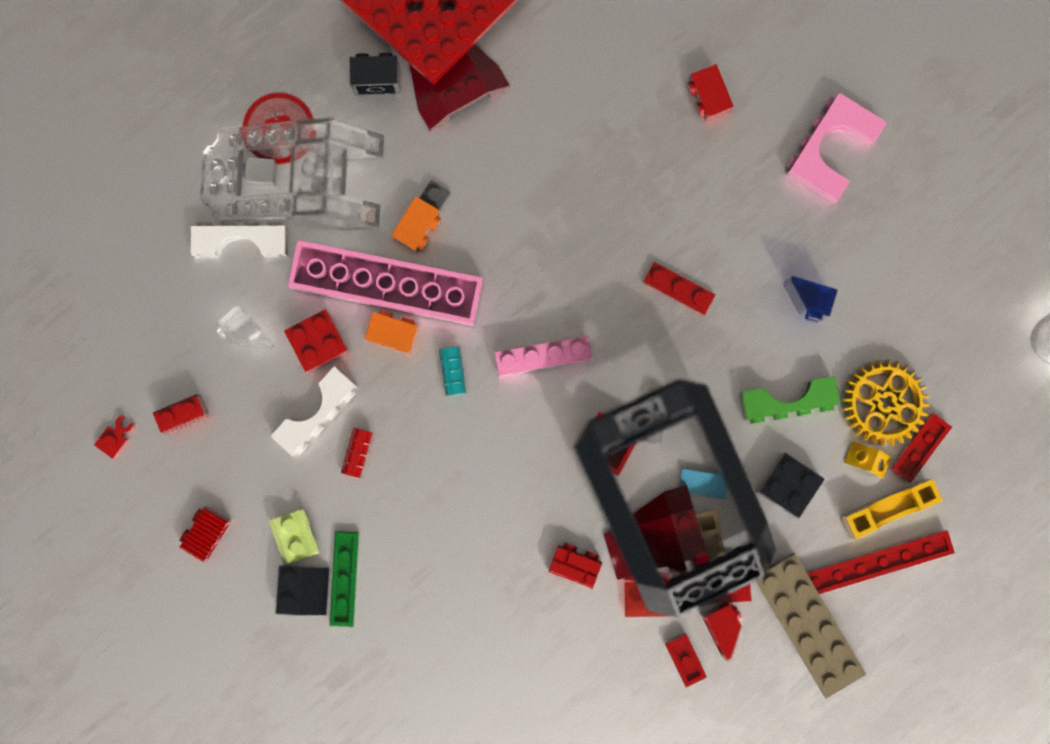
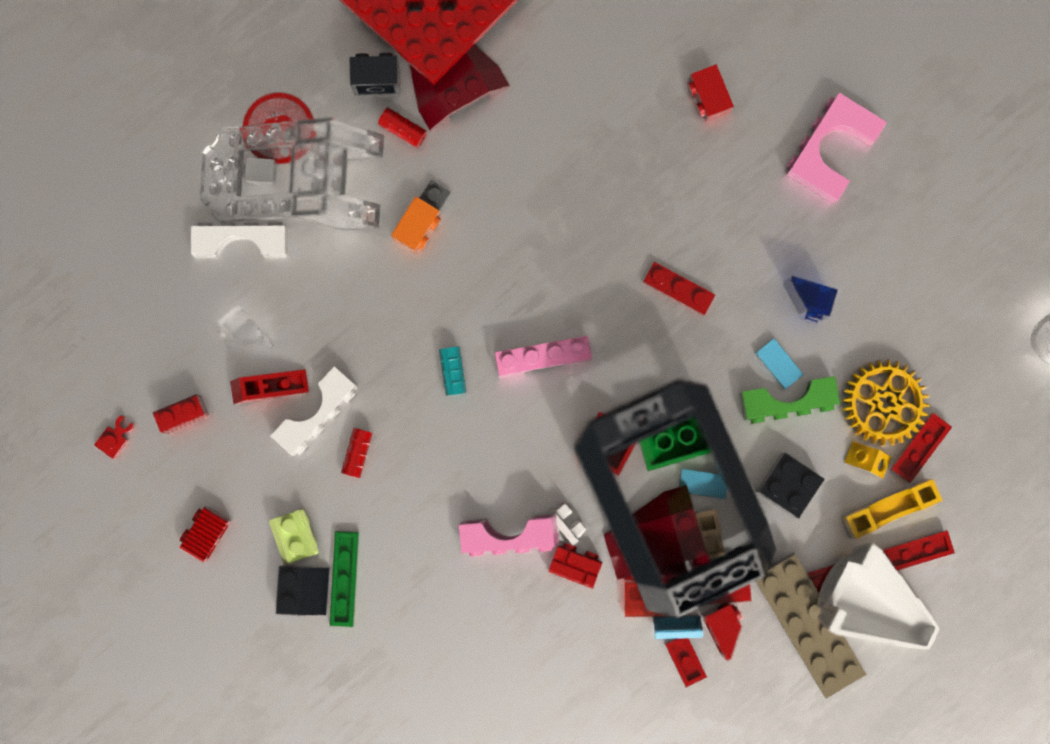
(268, 386): none -> red slope
(316, 341): red brick -> none
(385, 283): bright pink brick -> none
(392, 332): orange brick -> none
(402, 127): none -> red axle
(479, 536): none -> bright pink arch
(574, 531): none -> white hips
(674, 445): none -> green slope
(682, 627): none -> medium azure tile
(779, 363): none -> medium azure tile
(873, 602): none -> white cone

